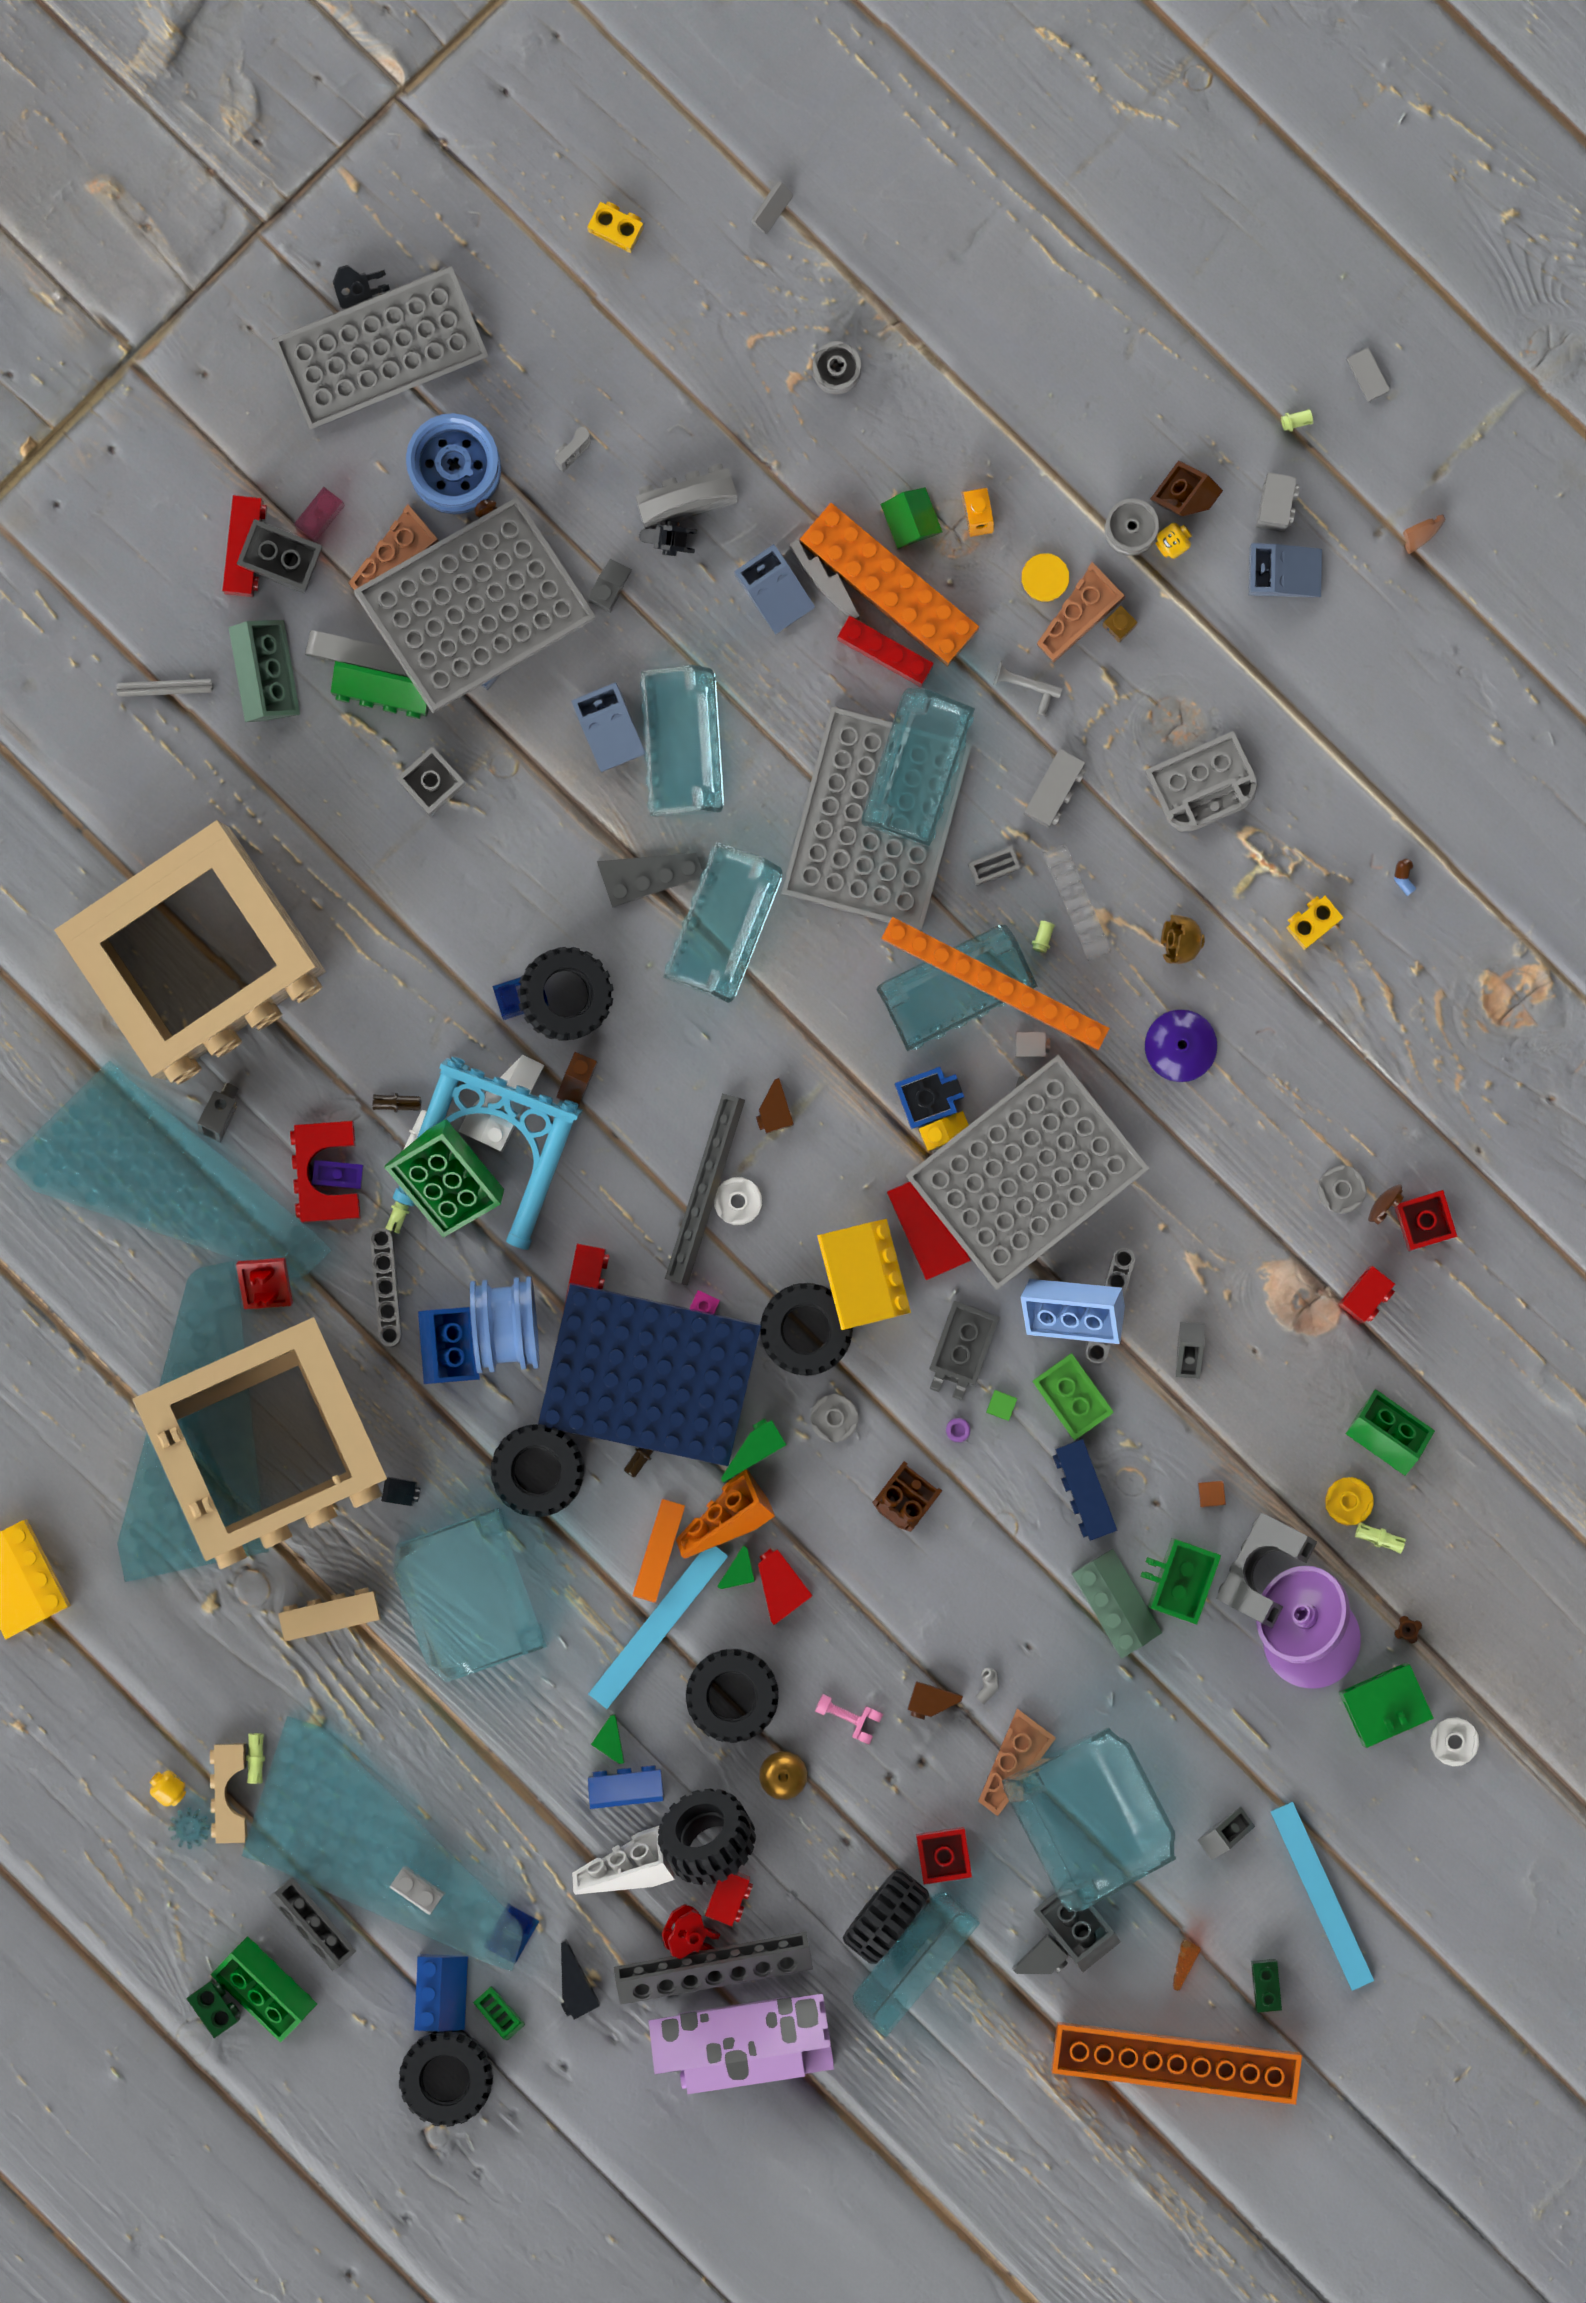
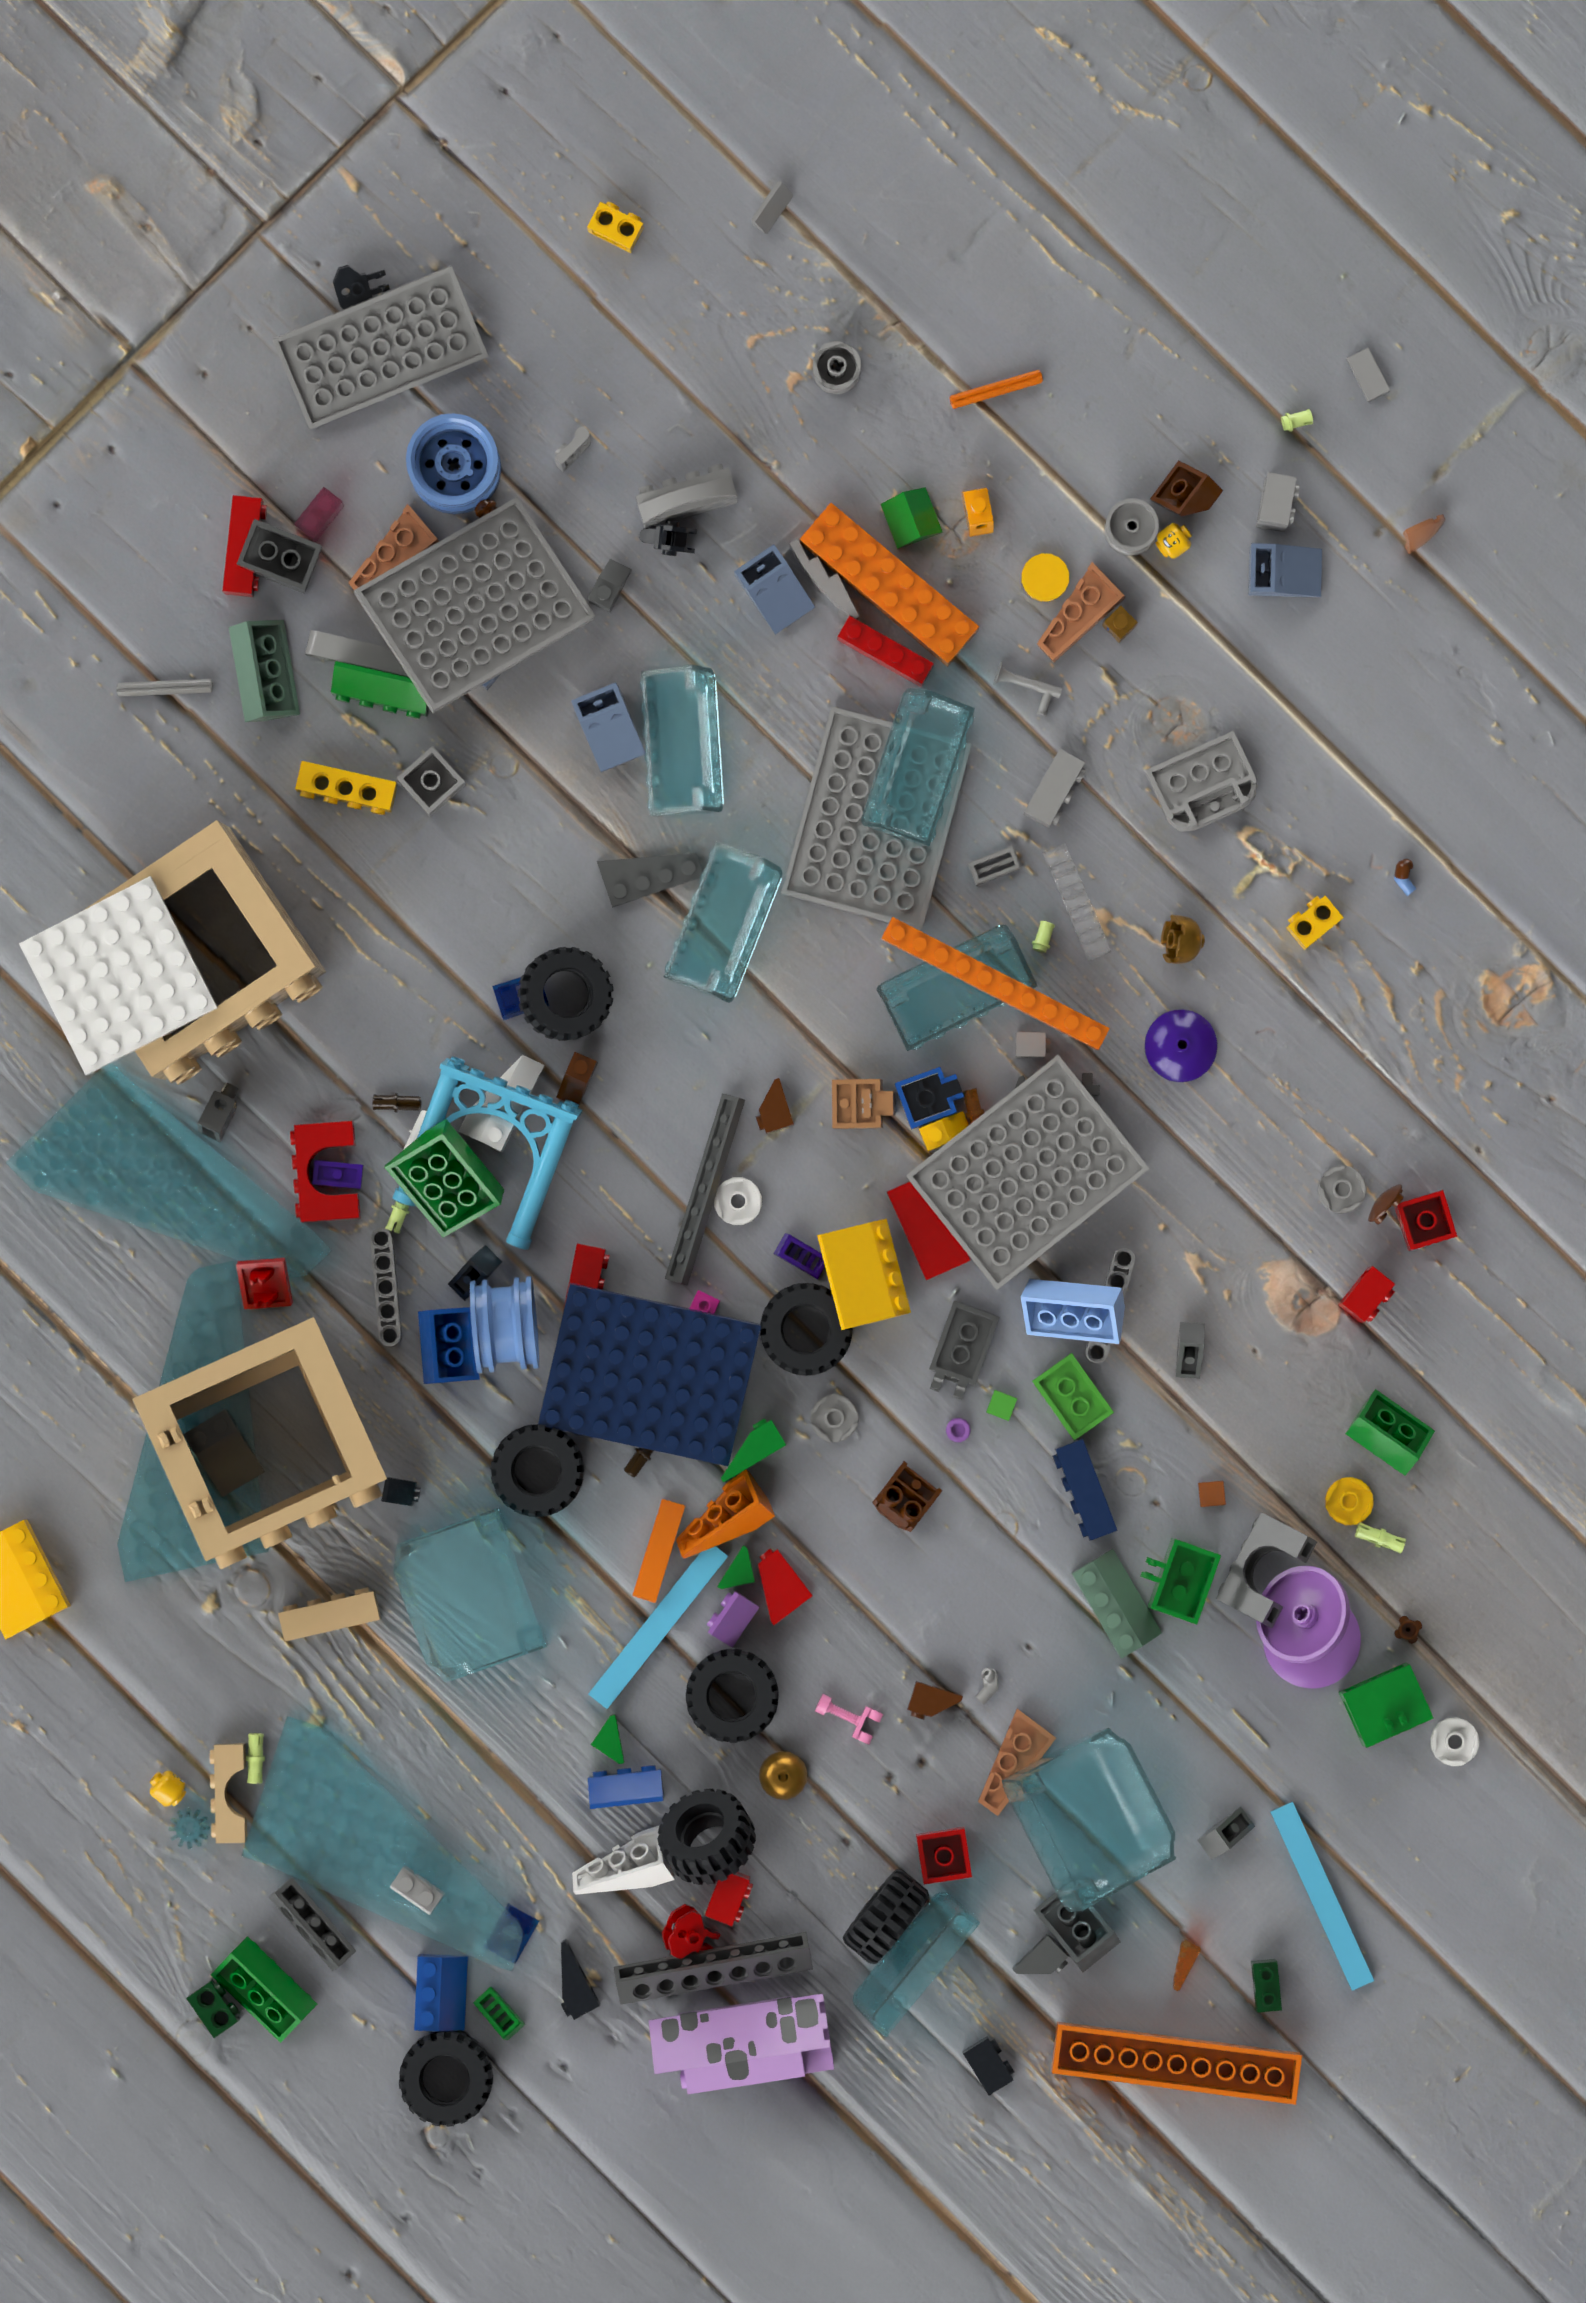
(118, 975): none -> white plate
(224, 1452): none -> dark grey slope
(311, 772): none -> yellow brick
(476, 1269): none -> black slope
(733, 1618): none -> medium lavender slope
(784, 1243): none -> dark purple slope
(860, 1103): none -> medium nougat piece
(972, 1105): none -> clear orange pin
(988, 2065): none -> black brick
(996, 389): none -> orange axle
(1087, 1082): none -> dark grey tile

